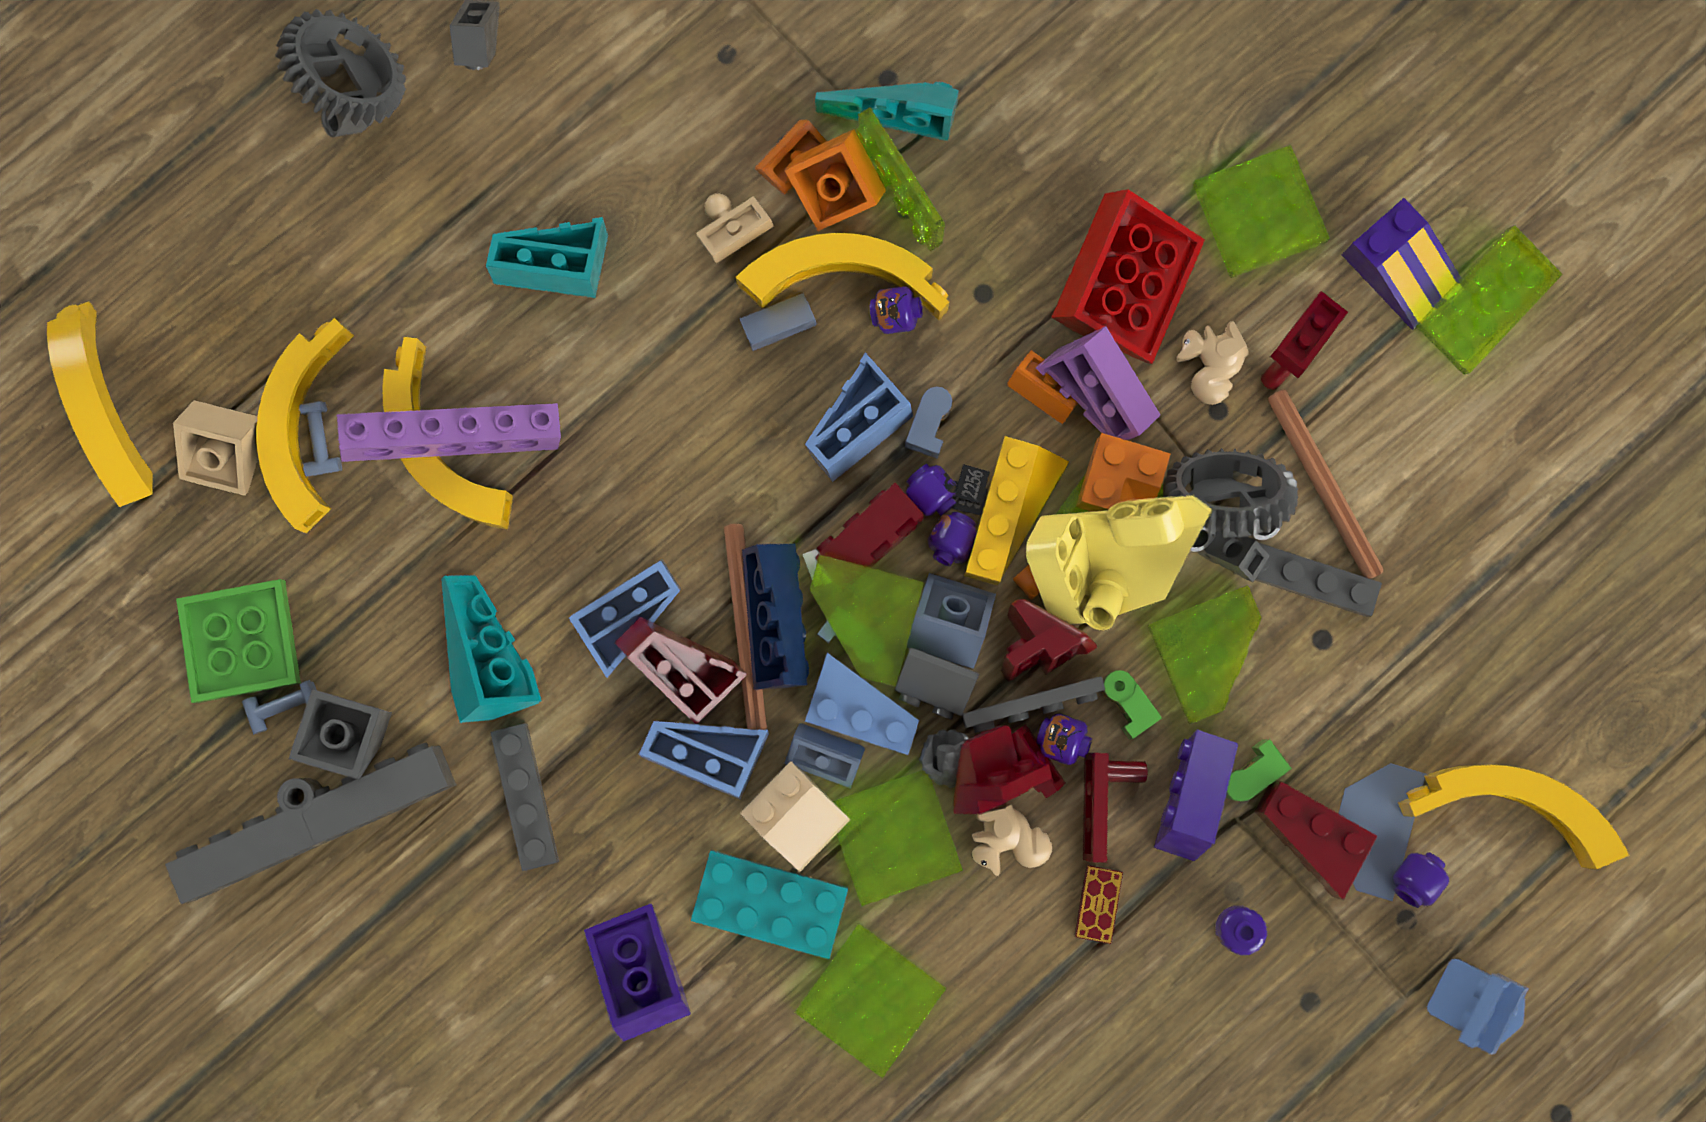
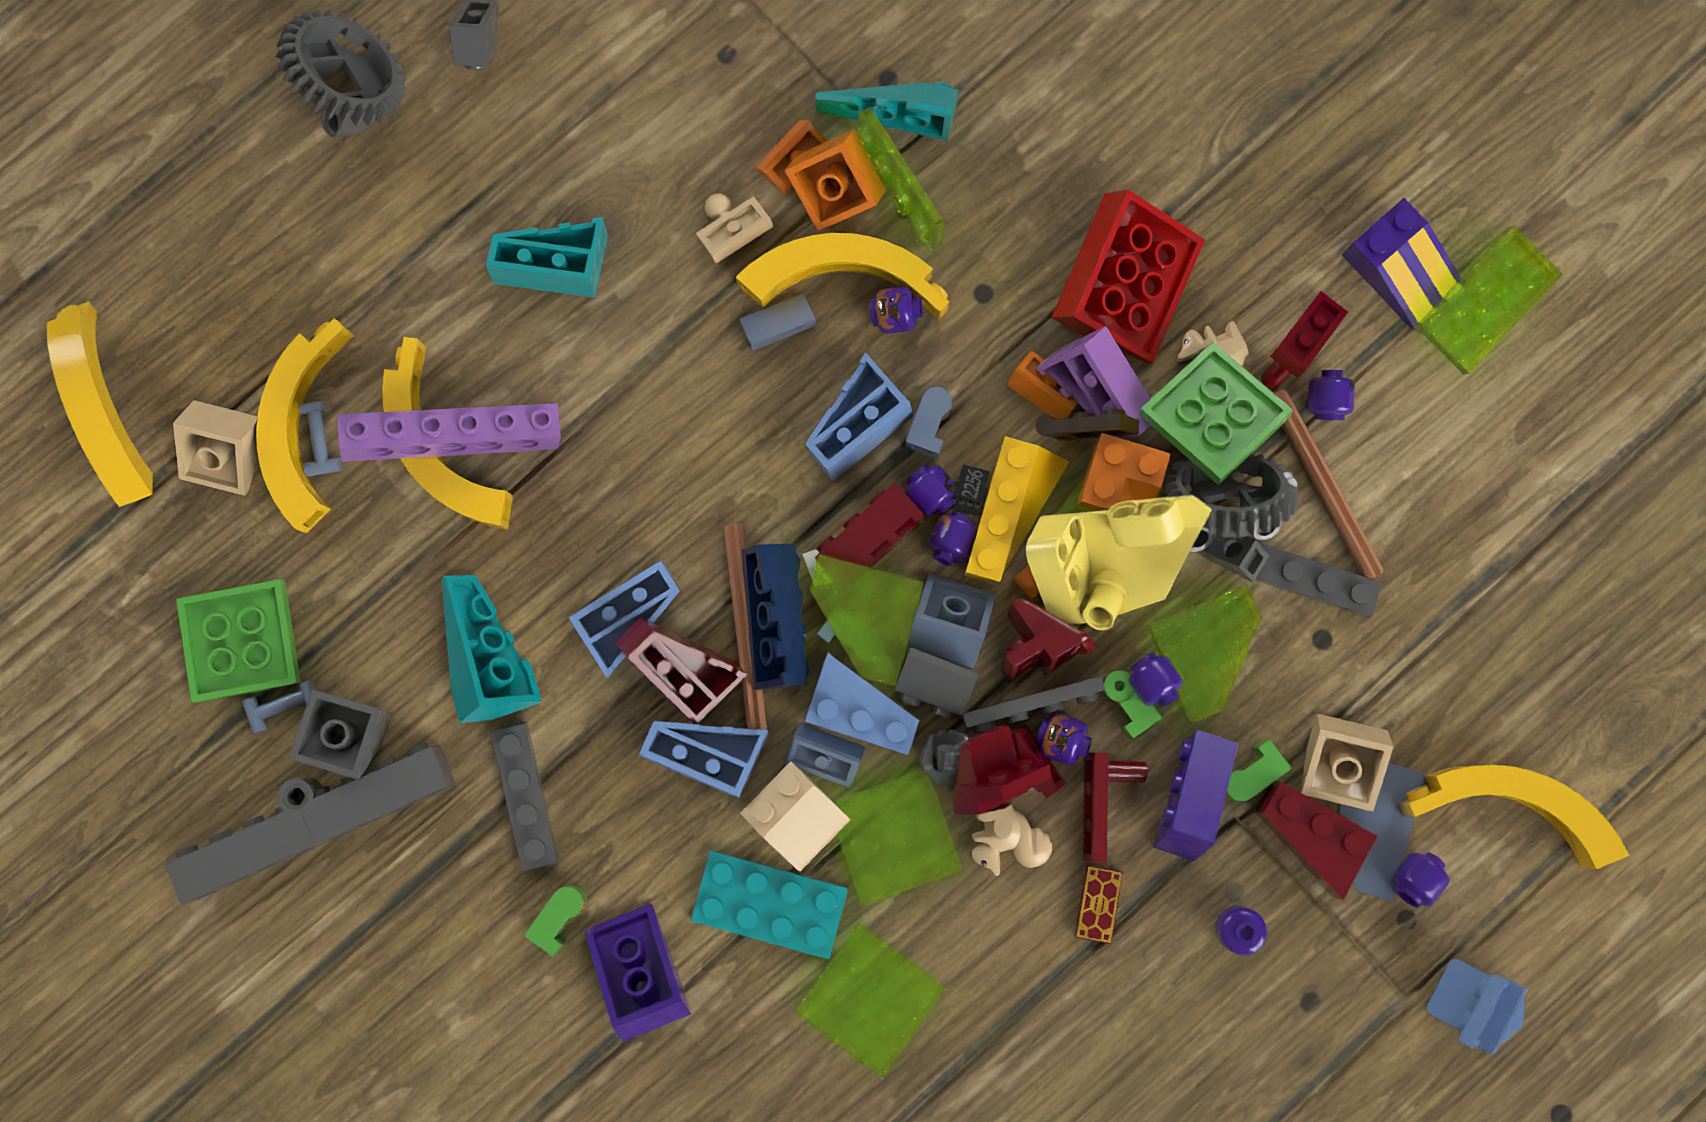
(554, 917): none -> bright green leg
(1087, 425): none -> dark brown plate
(1155, 680): none -> dark purple head
(1215, 412): none -> bright green plate
(1260, 211): clear neon green plate -> none
(1331, 395): none -> dark purple head
(1346, 762): none -> tan slope

